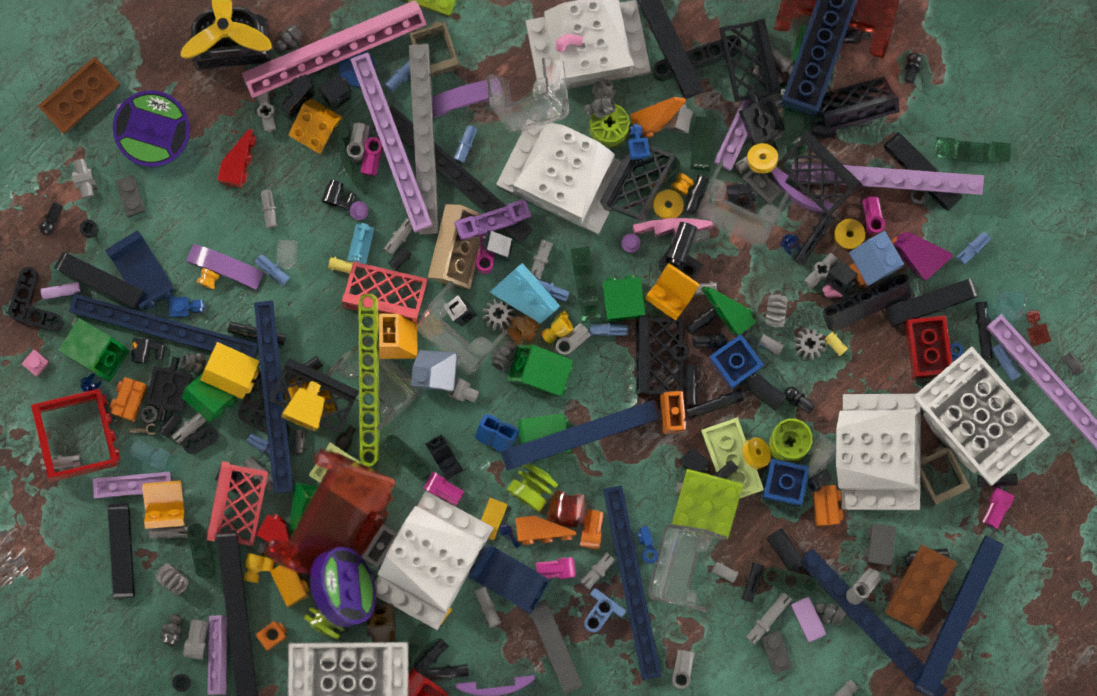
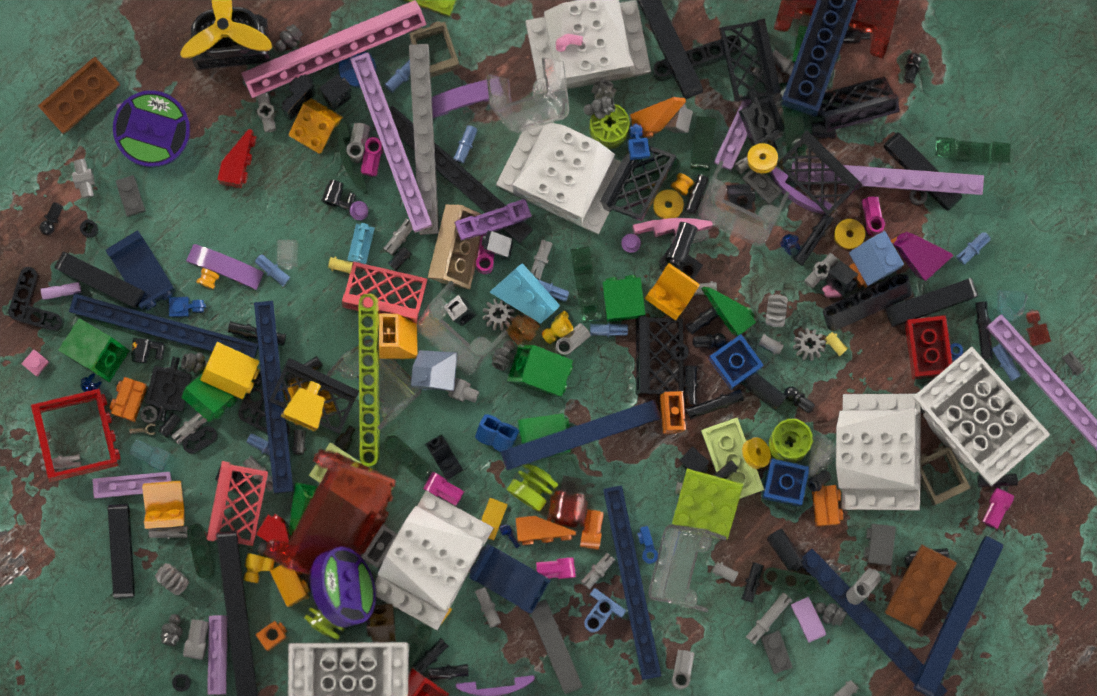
(269, 209): light grey axle -> none
(573, 486): none -> clear smoke plate

